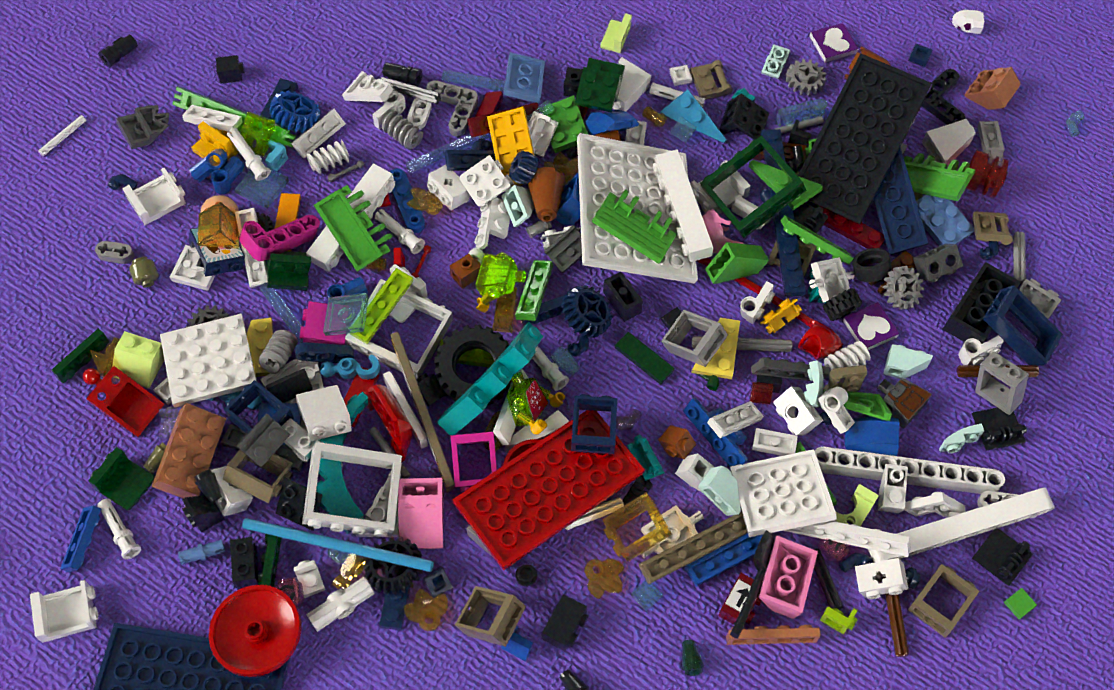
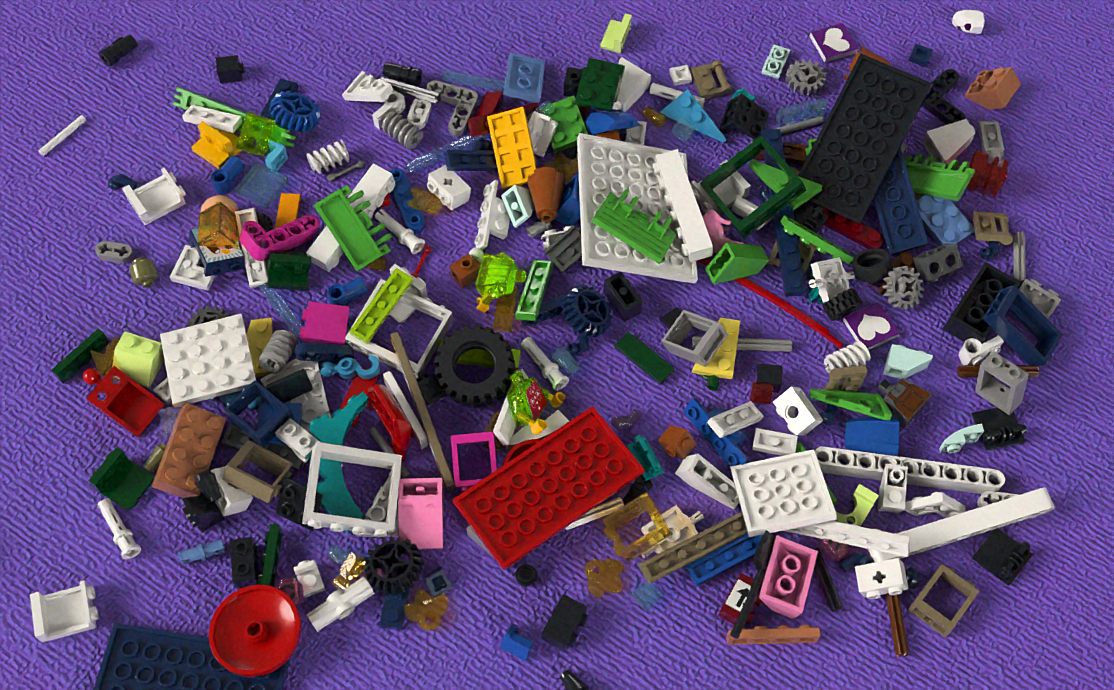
(81, 539): blue plate -> none
(143, 126): dark grey plate -> none
(208, 165): blue piece -> none
(253, 161): white pin -> none
(263, 440): dark grey plate -> none
(318, 133): white plate -> none
(324, 412): white panel -> none
(339, 545): dark azure piece -> none
(346, 314): clear light blue tile -> none
(399, 258): red tile -> none
(485, 181): white bracket -> none
(492, 381): teal arch -> none
(504, 622): dark tan window -> none
(523, 167): dark blue gear -> none
(594, 444): dark blue window -> none
(691, 660): clear green cone -> none
(722, 490): light aqua slope -> none
(765, 296): white plate -> none
(784, 369): dark grey plate -> none
(787, 310): yellow hinge -> none
(798, 136): black panel -> none
(798, 159): black arm -> none
(814, 389): light aqua slope -> none
(820, 341): red piece -> none
(836, 411): white plate -> none
(837, 620): lime bracket -> none
(1020, 603): bright green tile -> none
(1072, 122): clear light blue arm -> none

